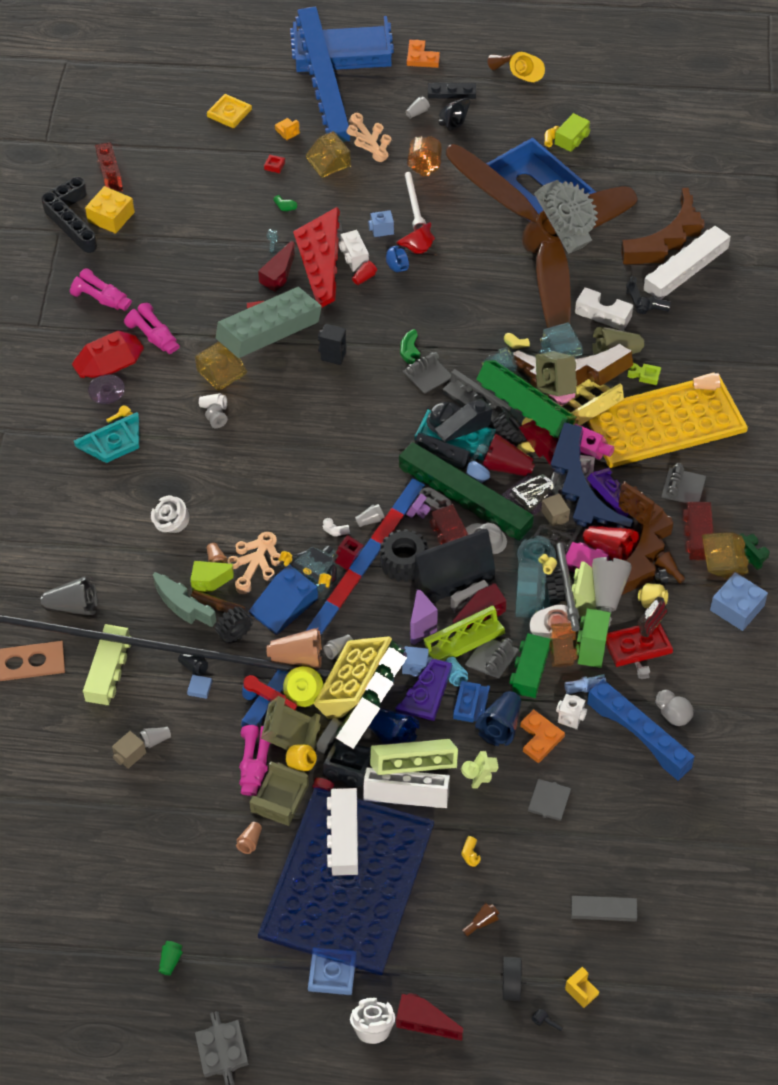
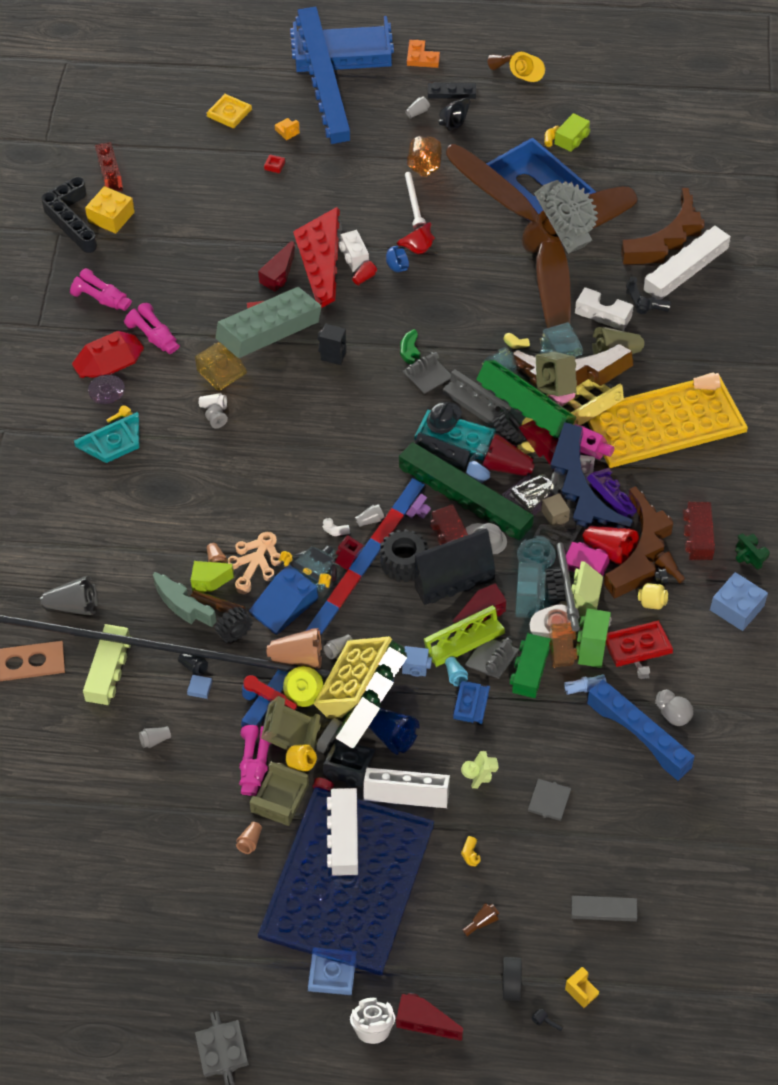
(128, 750): dark tan brick -> none
(169, 958): green cone -> none
(170, 515): white cone -> none
(272, 235): clear light blue hand -> none
(285, 205): green arm -> none
(329, 155): clear yellow slope -> none
(379, 153): light nougat plant -> none
(381, 223): medium blue brick -> none
(413, 756): yellowish green brick -> none
(423, 618): medium lavender slope -> none
(428, 691): dark purple wing -> none
(436, 499): dark grey beam -> none
(461, 598): light grey plate -> none
(468, 419): black slope -> none
(500, 720): dark blue cone -> none
(545, 735): orange plate -> none
(547, 563): light yellow arm -> none
(571, 711): white brick -> none
(609, 582): light grey cone -> none
(638, 505): reddish brown bracket -> none
(647, 373): lime plate -> none
(652, 617): clear smoke tile -> none
(683, 485): dark grey hinge -> none
(725, 554): clear yellow slope -> none

